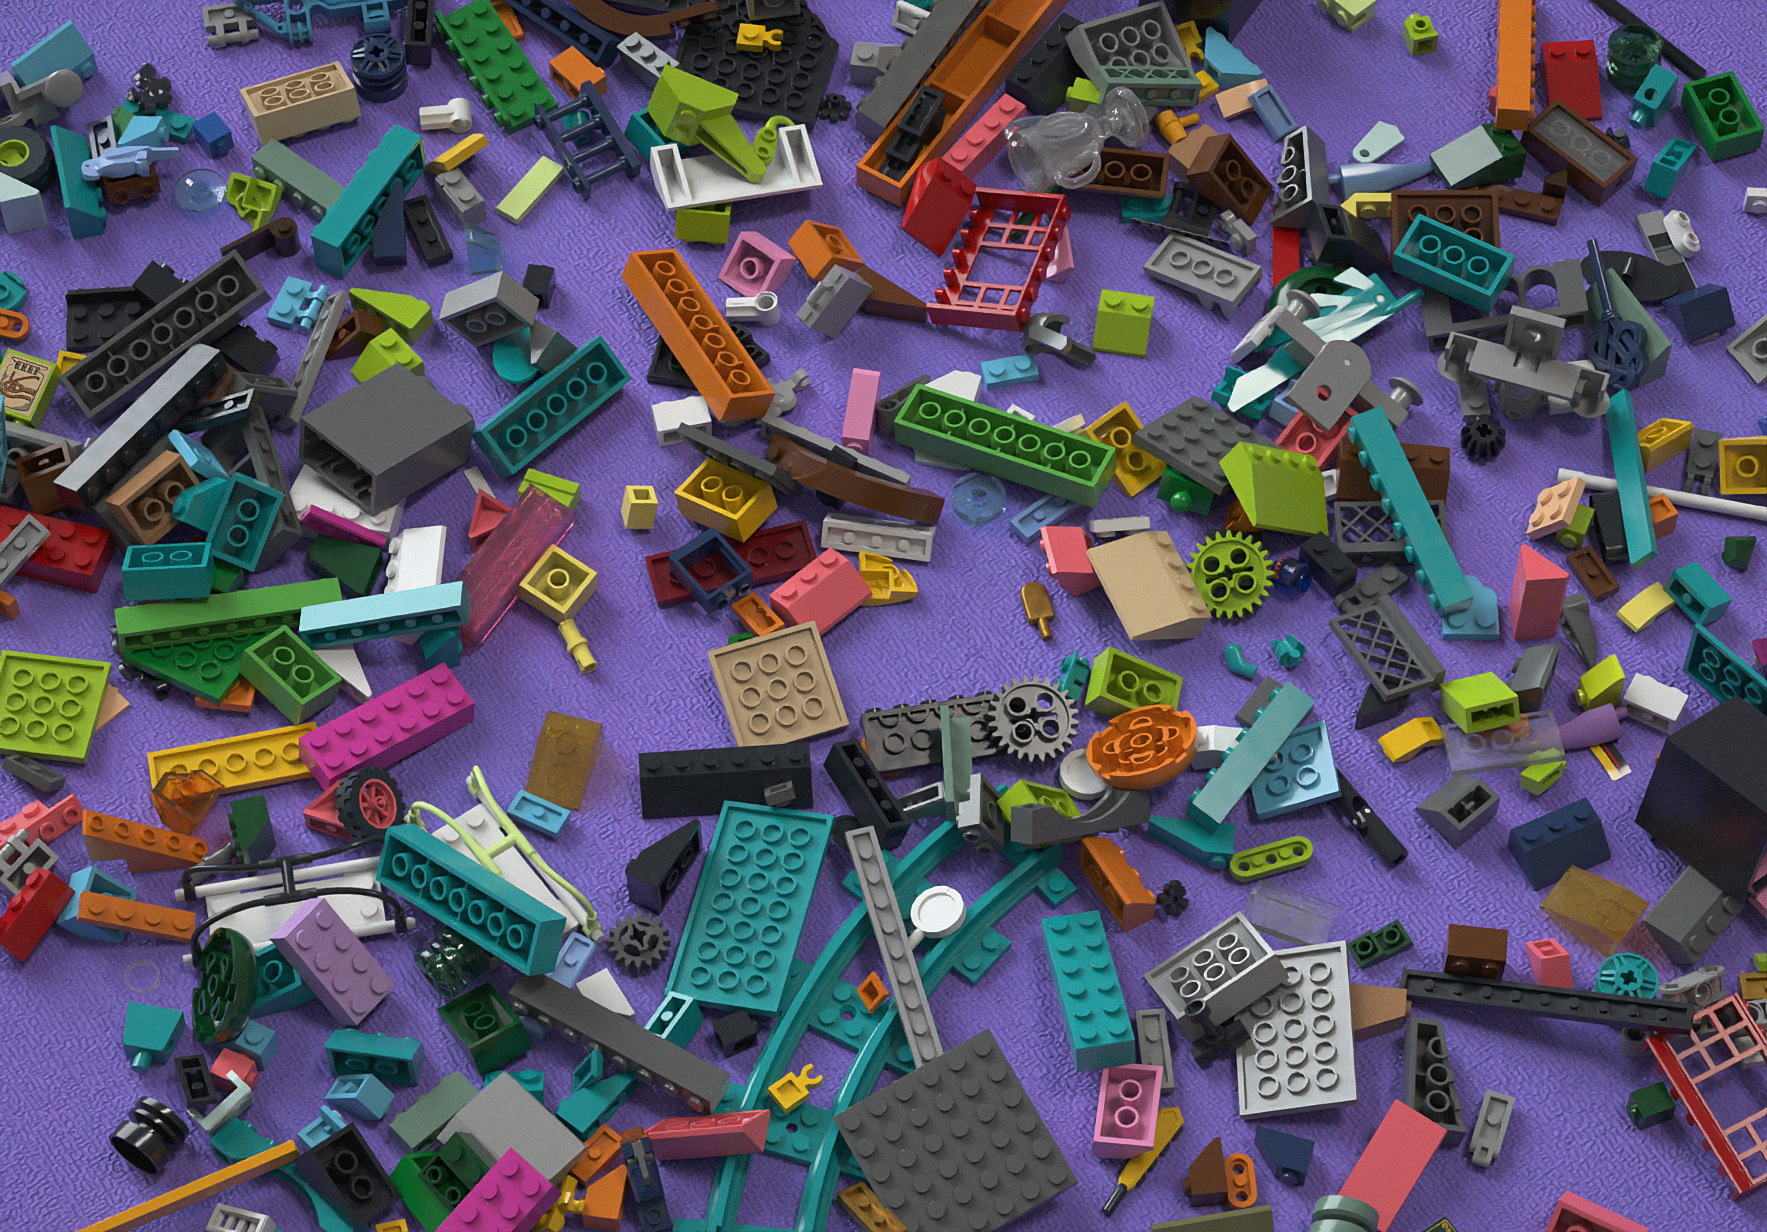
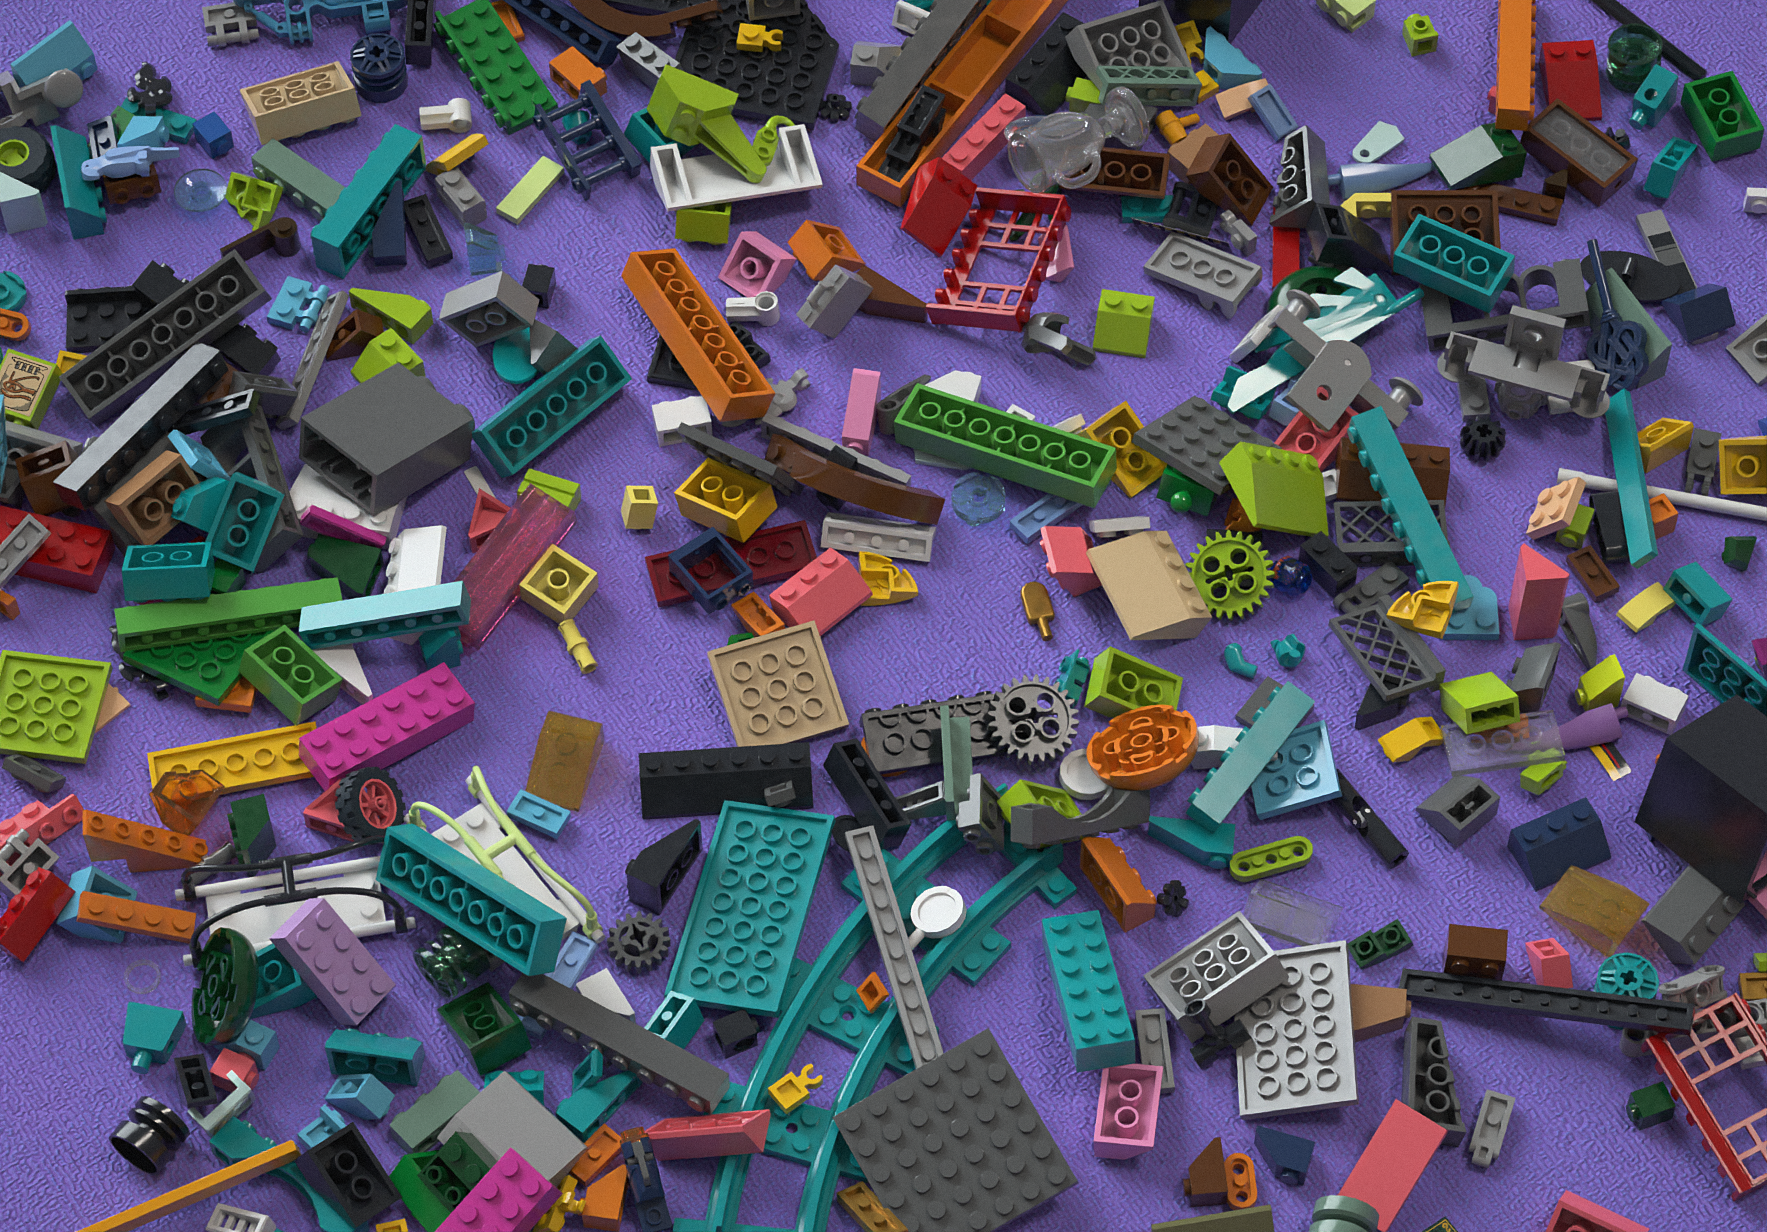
(1009, 371): medium azure plate -> none
(1134, 1172): yellow sword -> none
(1427, 609): none -> yellow brick
(1681, 233): white plate -> none

